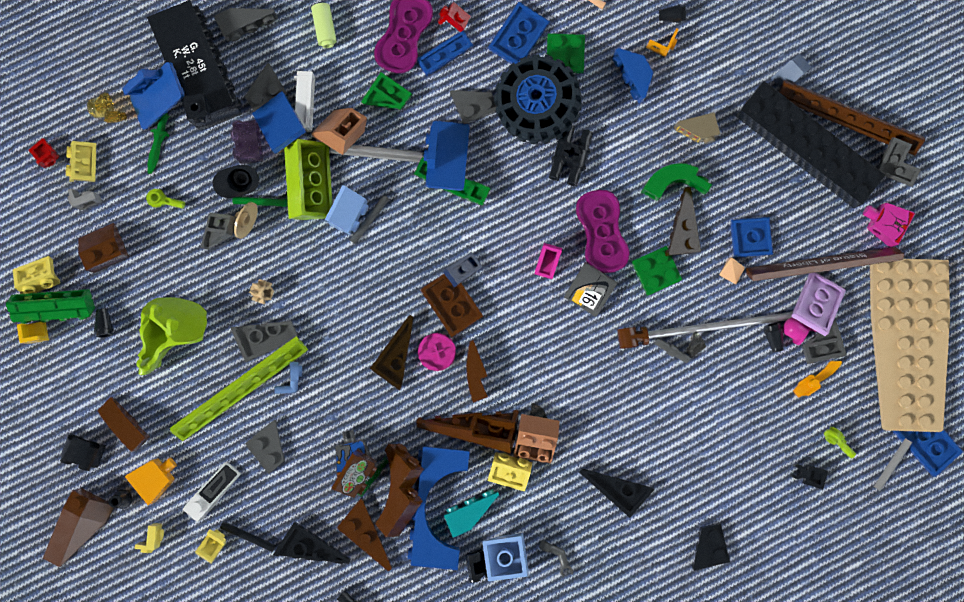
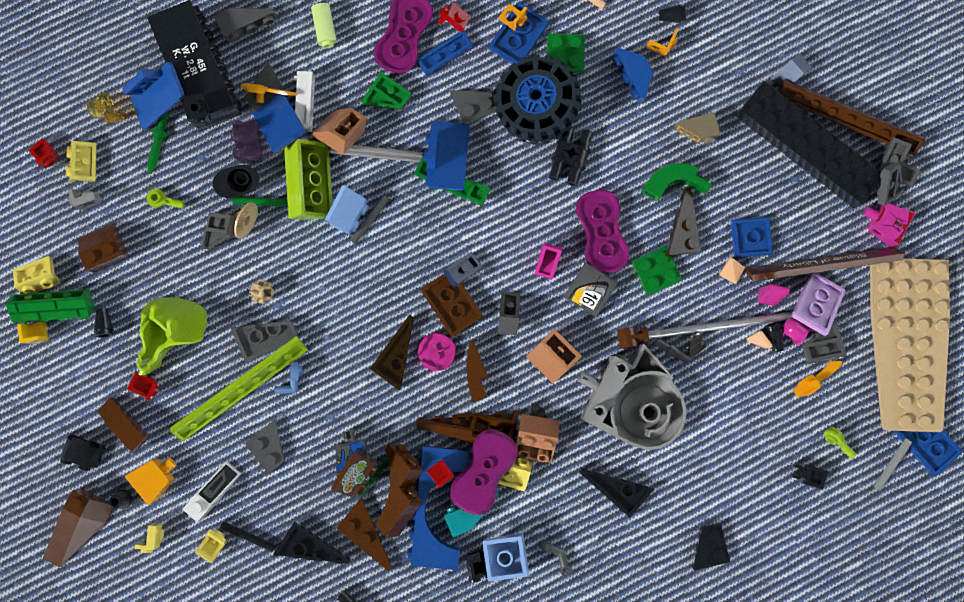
(143, 385): none -> red bracket
(261, 89): none -> light orange piece
(440, 473): none -> red panel
(477, 485): none -> magenta plate
(509, 313): none -> dark grey slope
(520, 19): none -> light orange bracket
(553, 356): none -> nougat slope
(625, 392): none -> light grey animal
(759, 339): none -> light nougat slope
(772, 294): none -> dark pink slope
(889, 186): none -> dark grey wing

